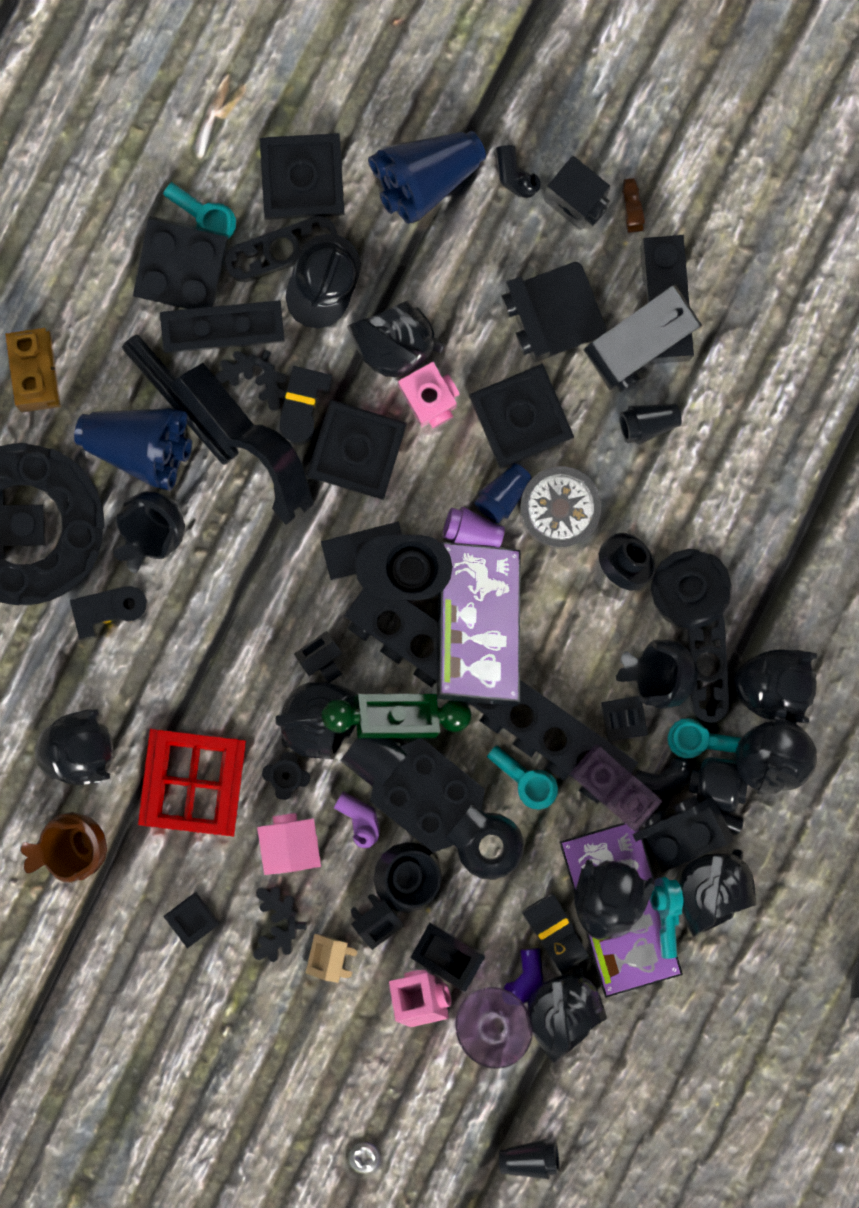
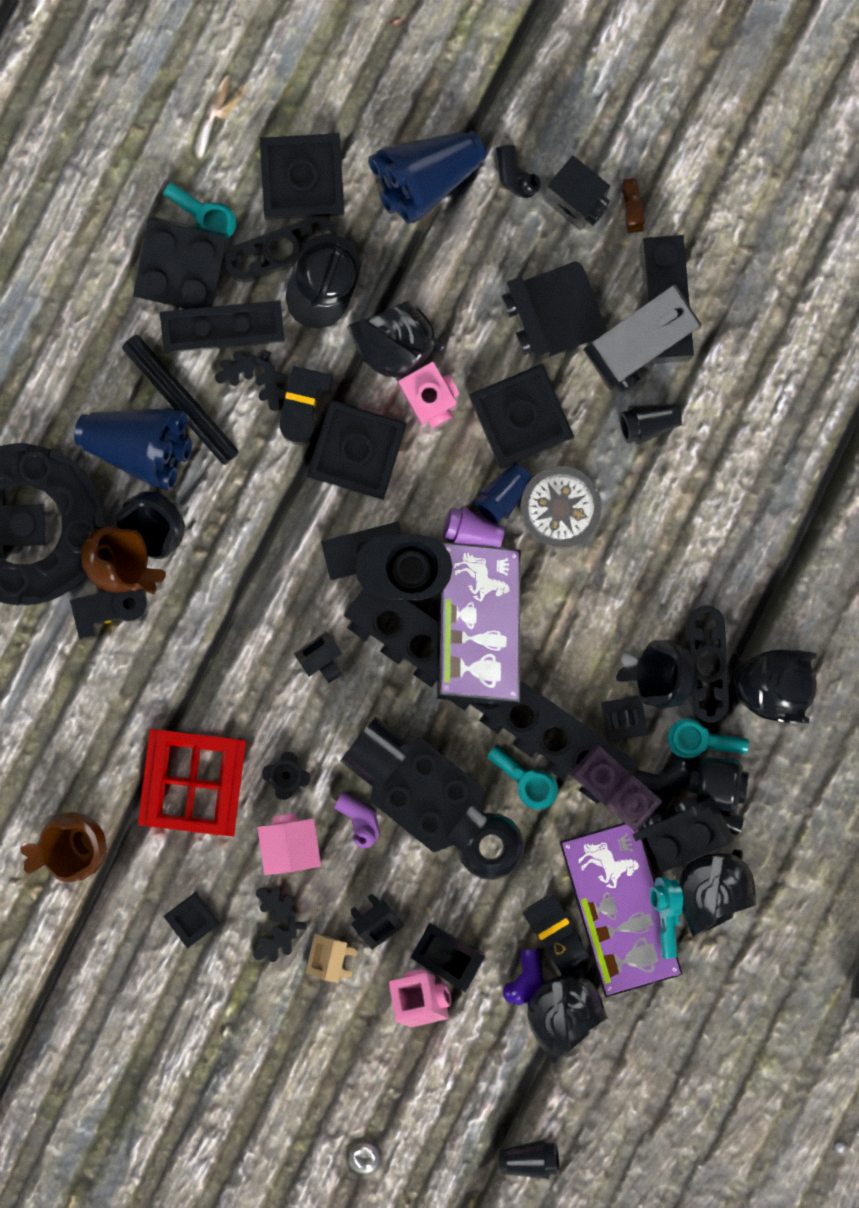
(30, 369): pearl gold hips -> none
(75, 749): black helmet -> none
(118, 561): none -> reddish brown hat
(233, 428): black piece -> none
(303, 723): black helmet -> none
(395, 875): black hat -> none
(396, 716): dark green plate -> none
(478, 1032): clear purple dish -> none
(610, 898): black helmet -> none
(626, 561): black plate -> none
(691, 588): black tile -> none
(776, 755): black helmet -> none

